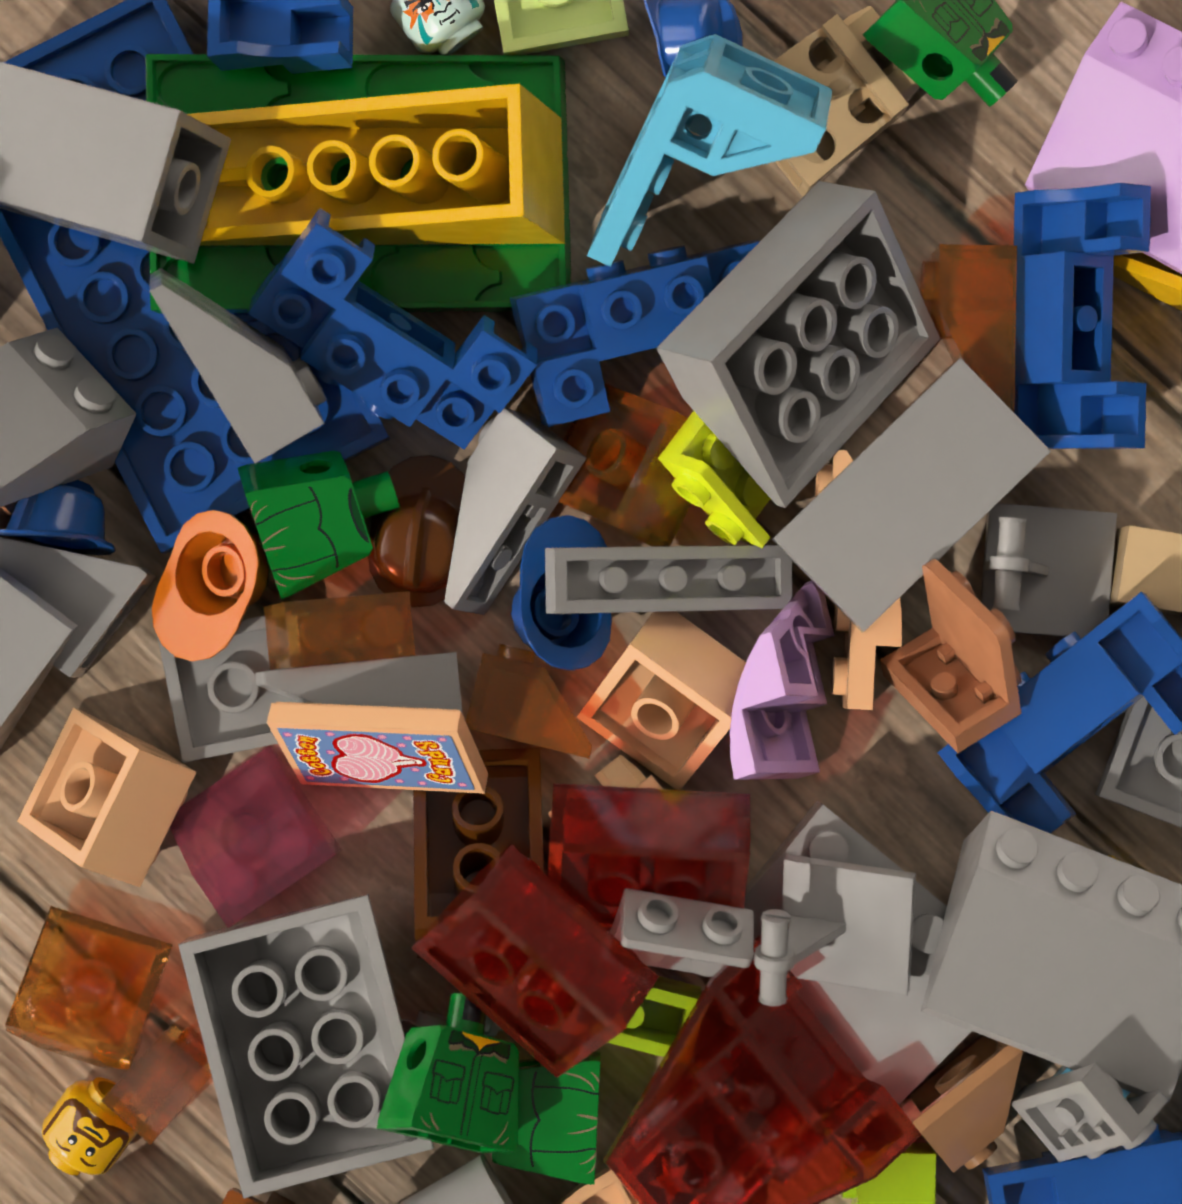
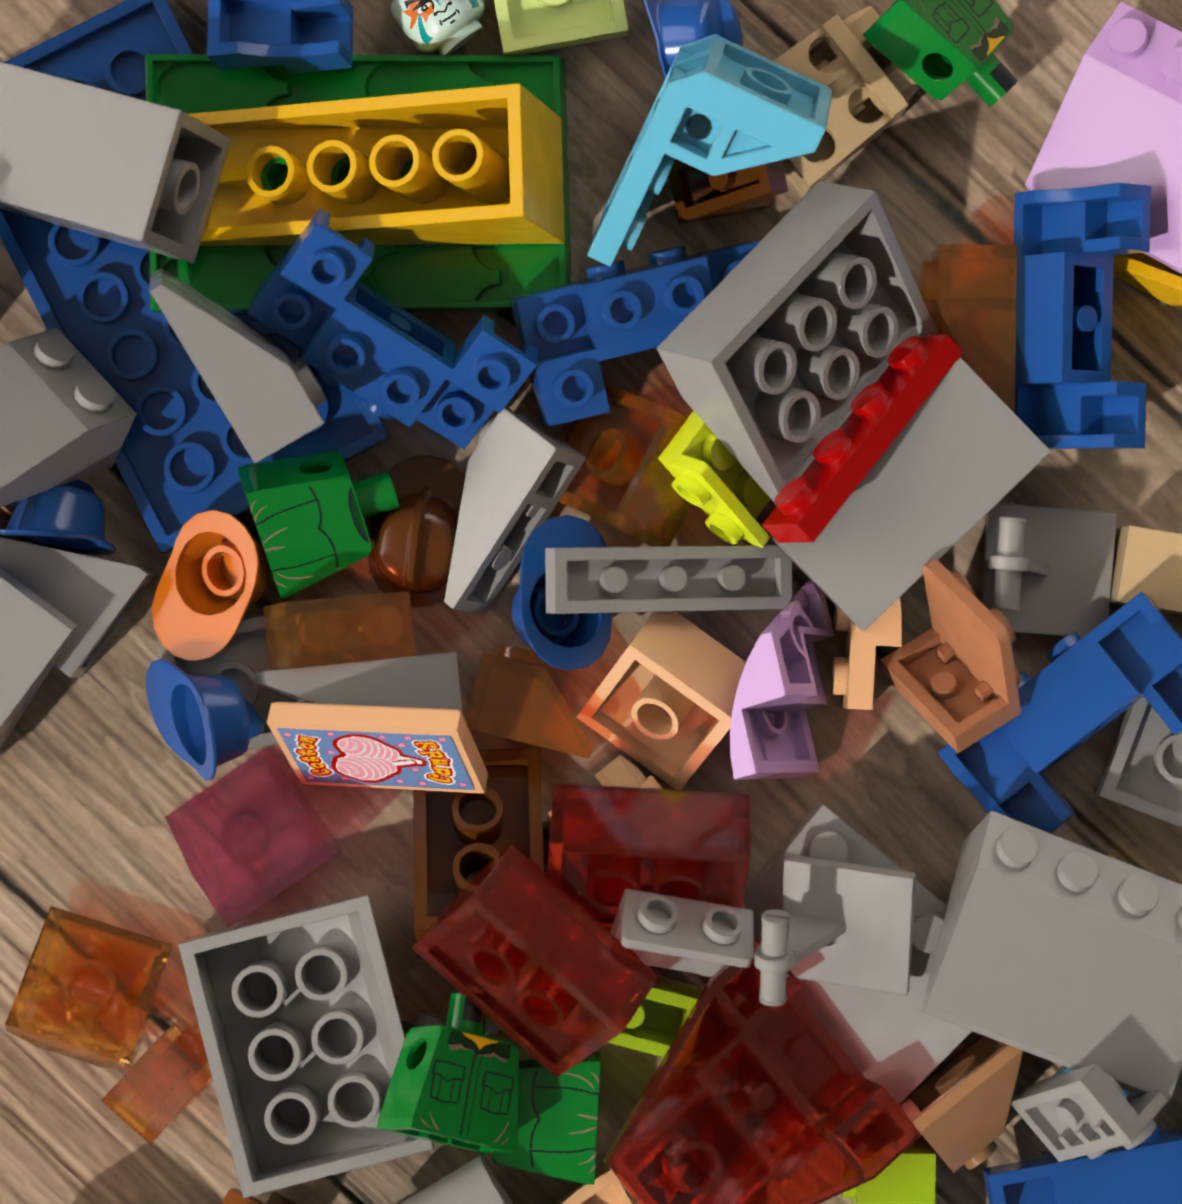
(84, 1131): yellow head -> none
(106, 798): light nougat slope -> none
(200, 716): none -> blue piece
(707, 196): none -> reddish brown slope
(851, 451): none -> red plate

